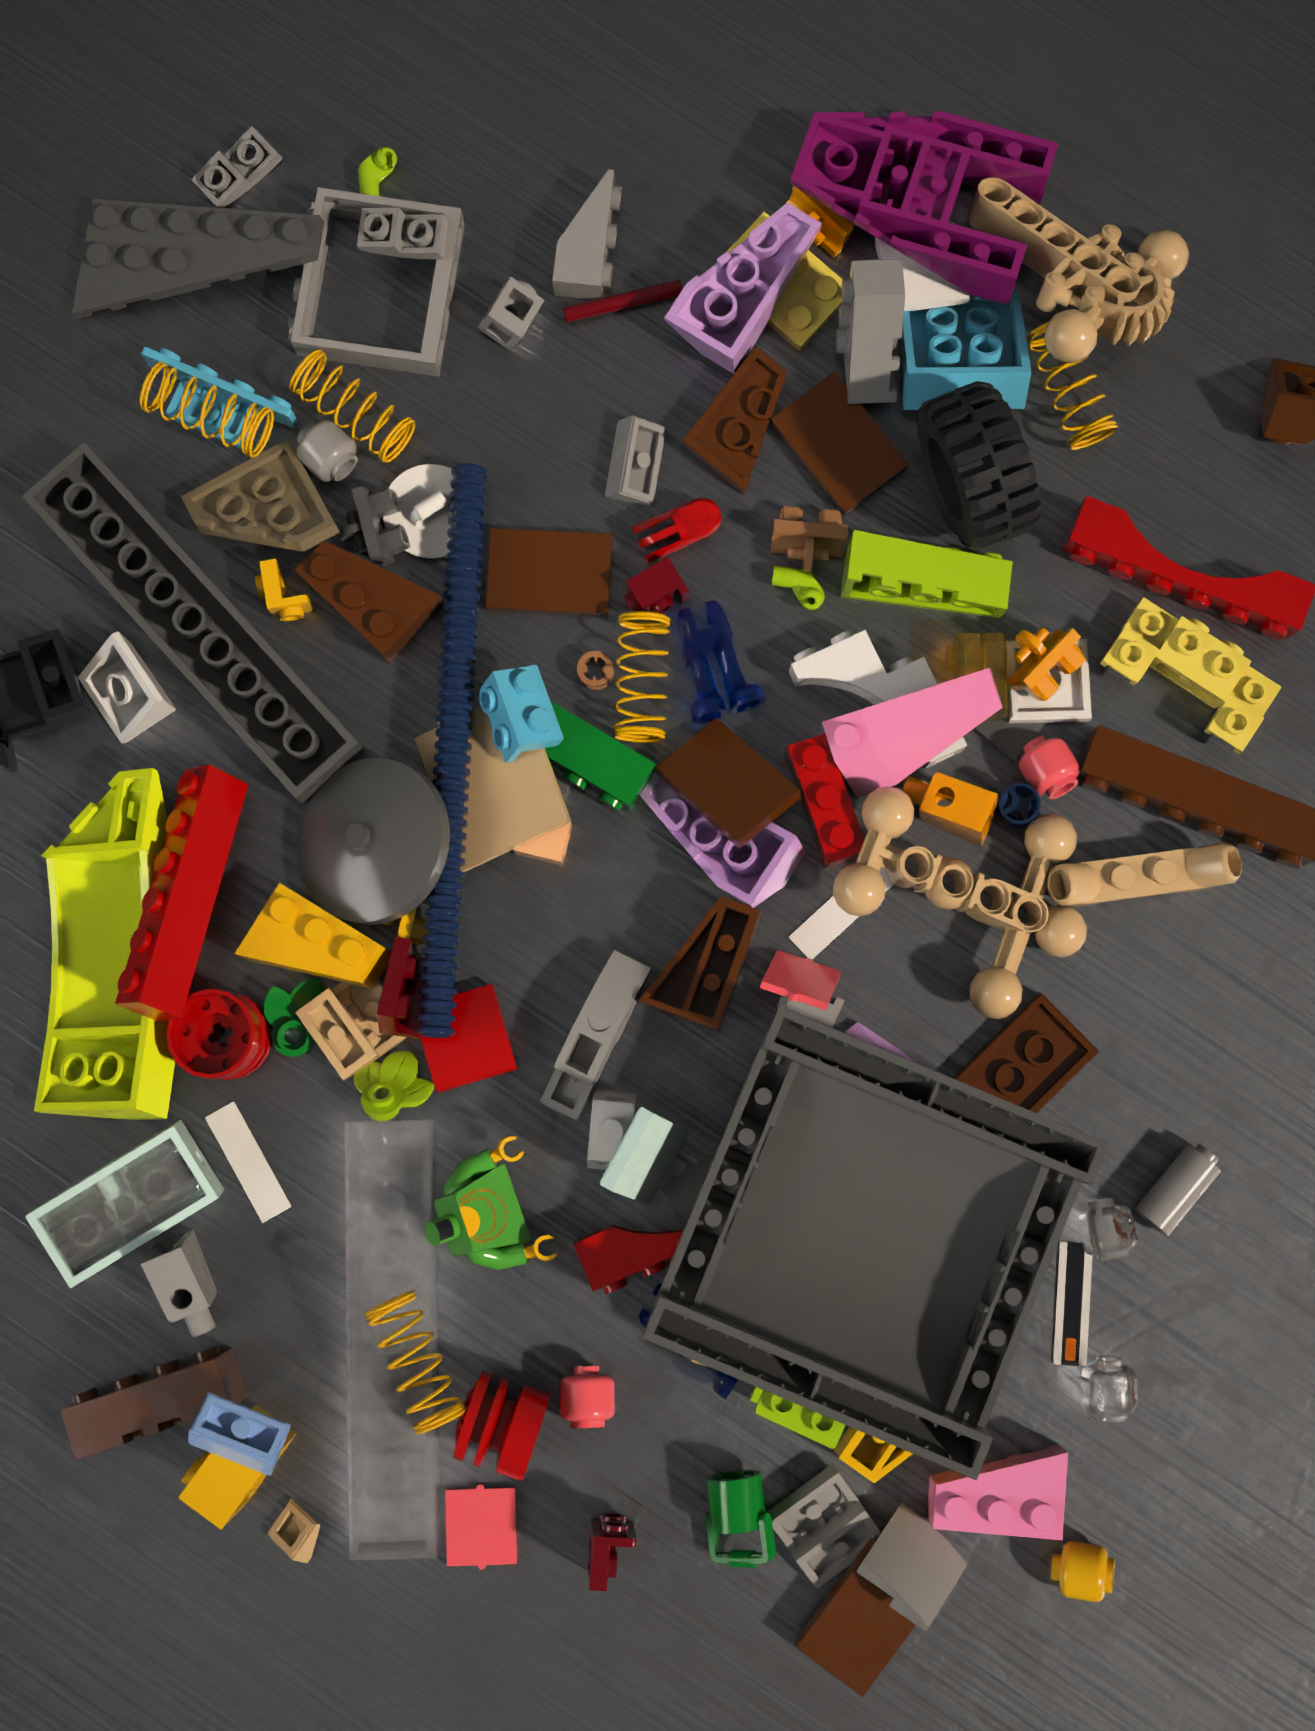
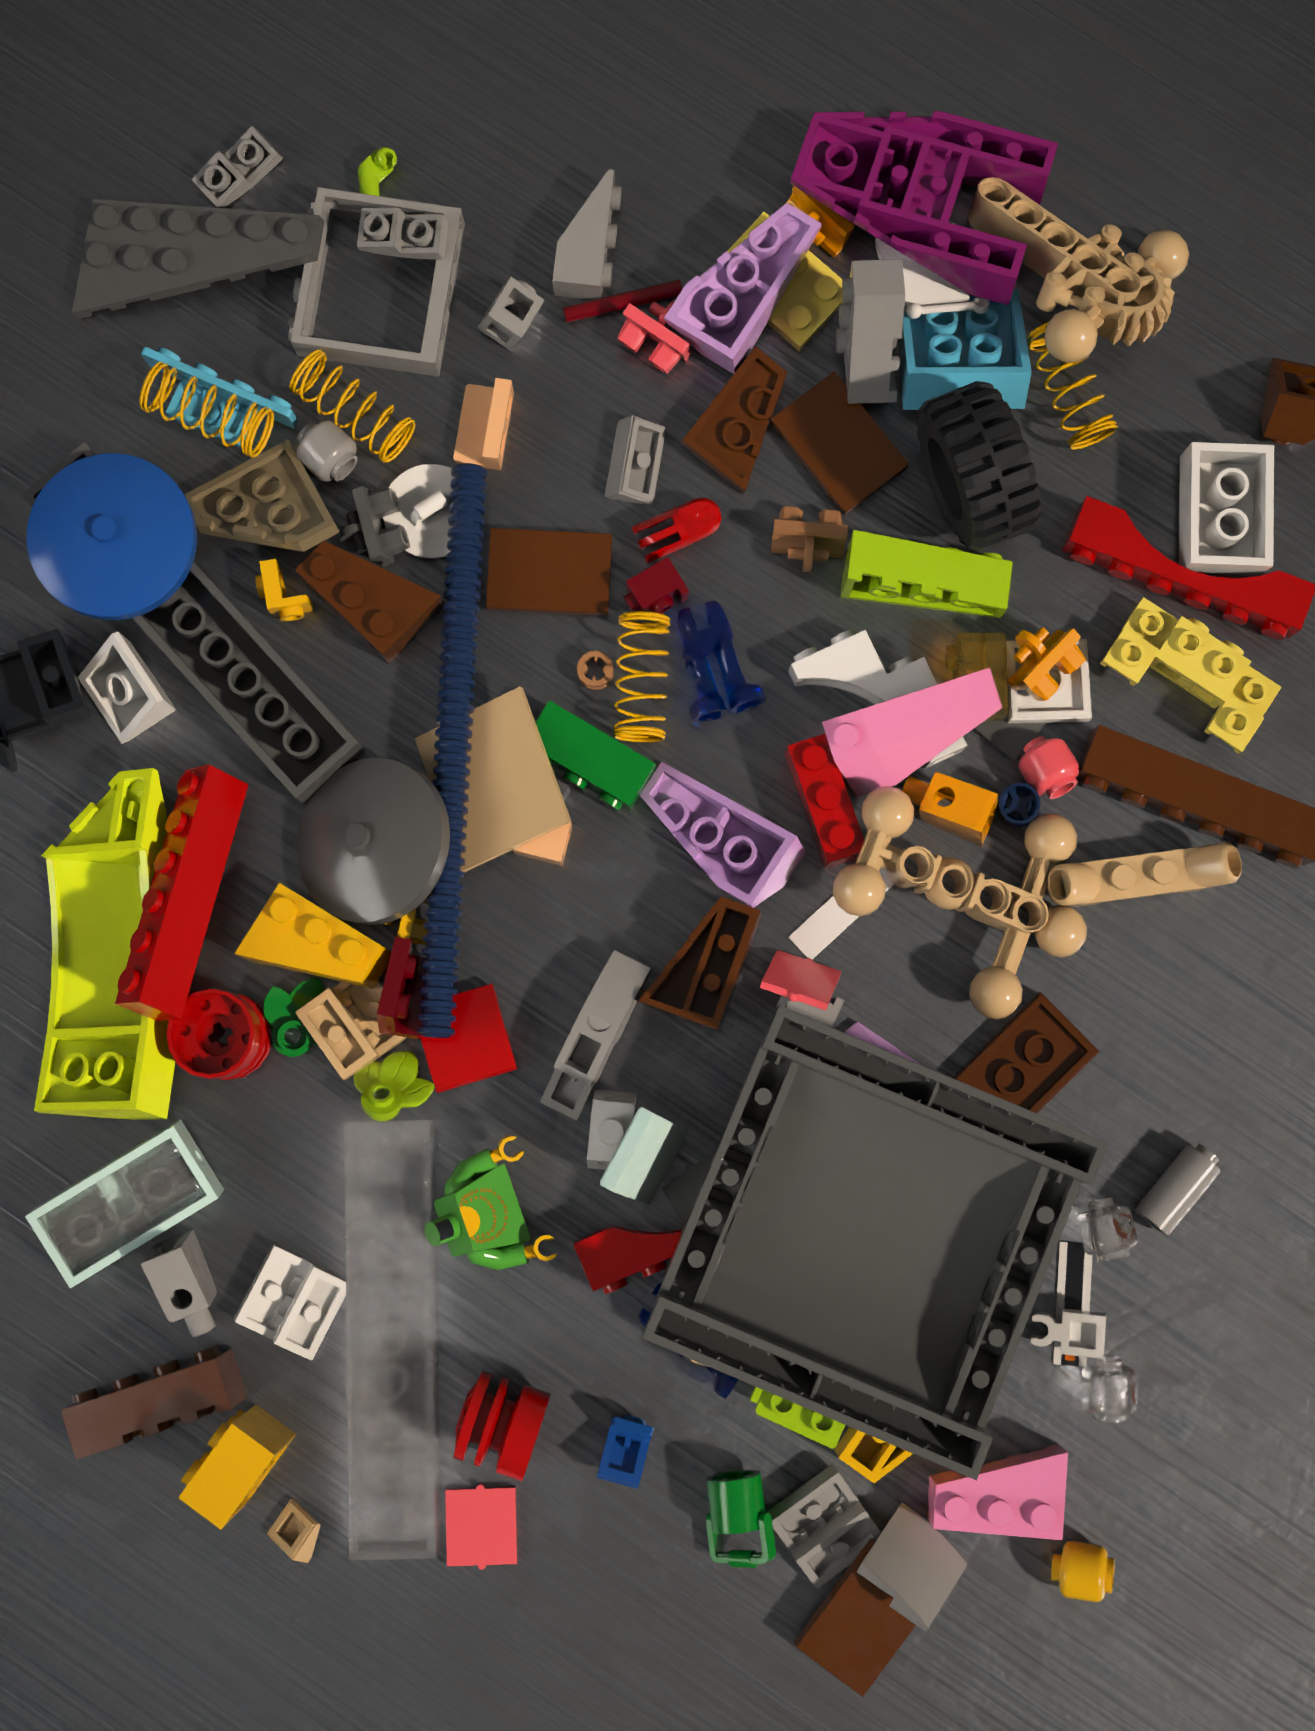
(111, 536): none -> blue dish
(238, 1434): light blue slope -> none
(248, 1162): white sticker -> none
(292, 1301): none -> white slope
(441, 1417): yellow piece -> none
(484, 424): none -> light nougat panel
(519, 711): medium azure bracket -> none
(587, 1397): coral head -> none
(606, 1535): dark red bracket -> none
(625, 1451): none -> blue bracket
(639, 326): none -> coral hips
(728, 782): reddish brown tile -> none
(802, 583): lime arm -> none
(979, 306): none -> white hinge
(1079, 1332): none -> white plate
(1226, 509): none -> white brick

